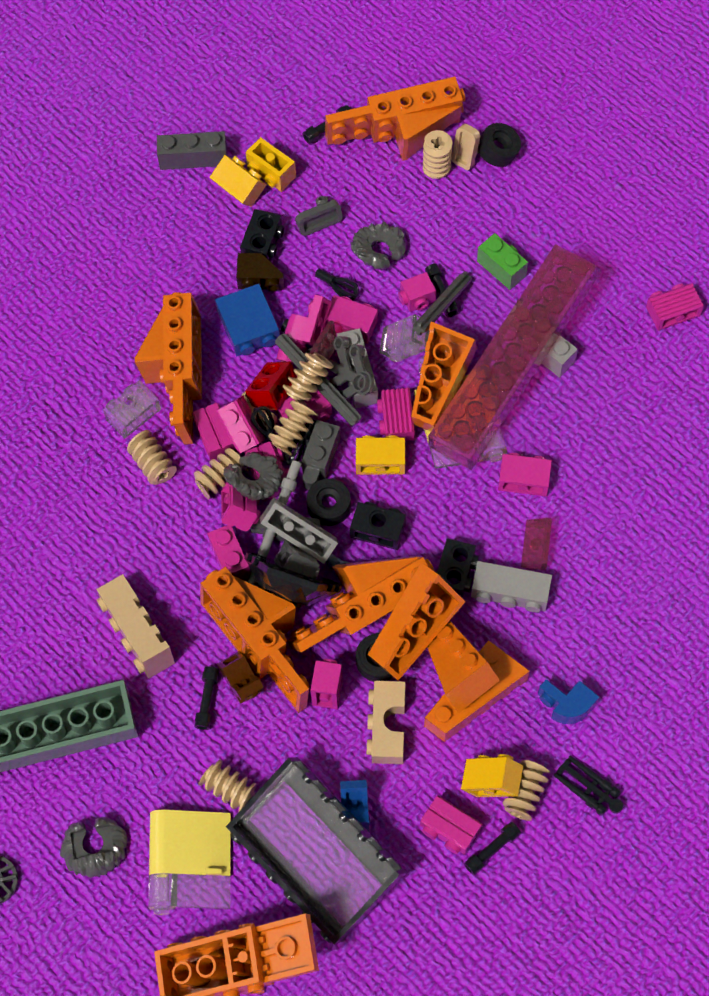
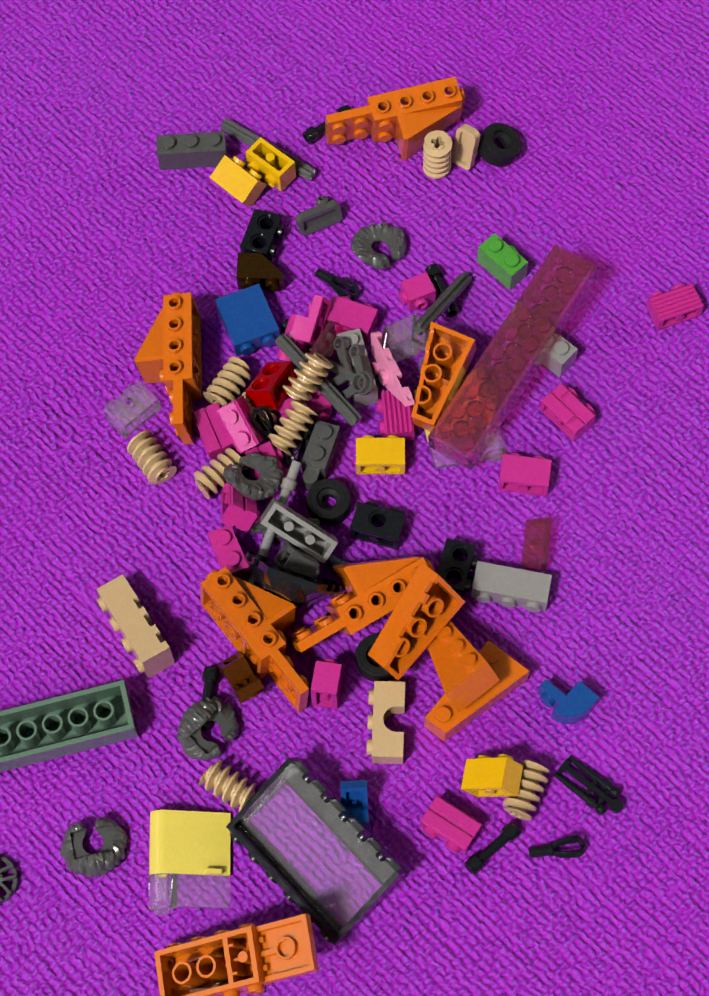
(193, 719): none -> dark grey piece
(227, 382): none -> tan piece
(250, 138): none -> dark grey axle
(387, 371): none -> bright pink wing
(548, 850): none -> black piece
(568, 411): none -> dark pink brick

